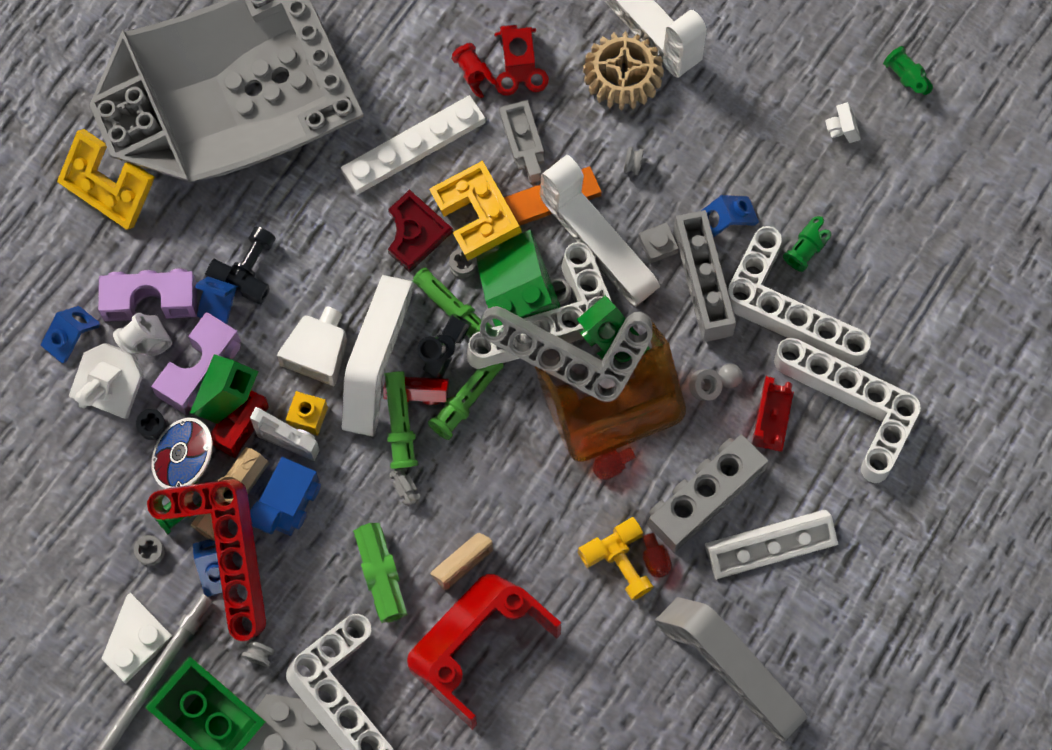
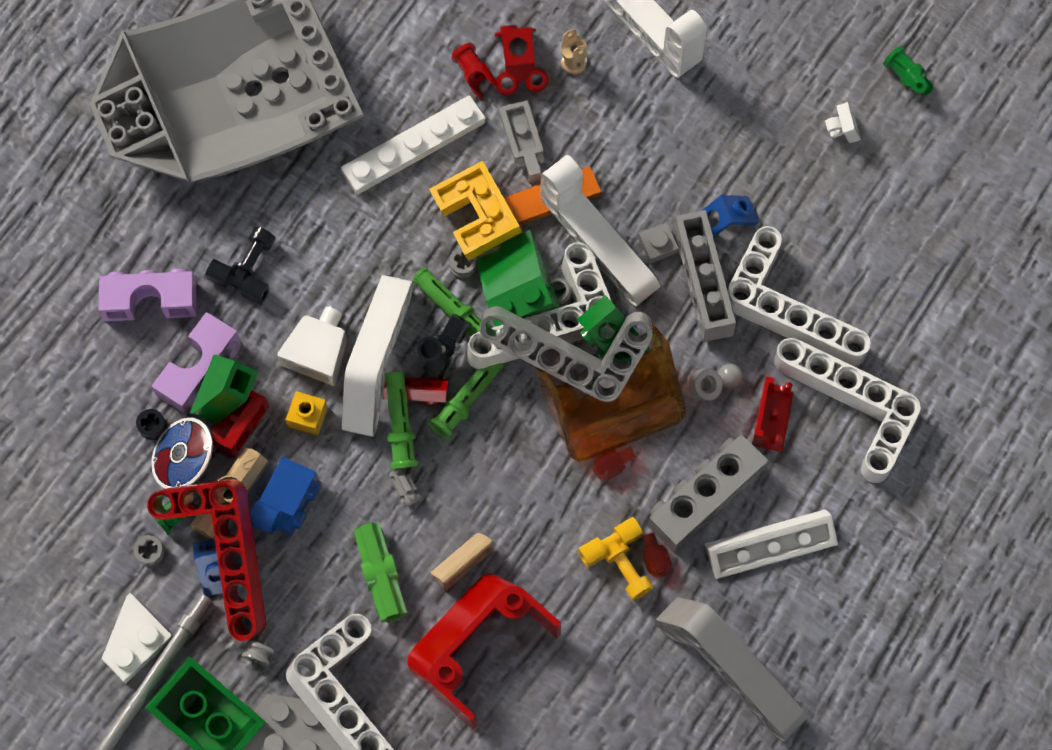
(66, 331): blue bracket -> none
(107, 380): white piece -> none
(117, 200): yellow plate -> none
(143, 336): white piece -> none
(215, 298): blue bracket -> none
(284, 435): white wing -> none
(417, 231): dark red tile -> none
(576, 55): none -> tan piece
(601, 69): tan gear -> none
(633, 160): light grey bush -> none
(809, 243): green piece -> none

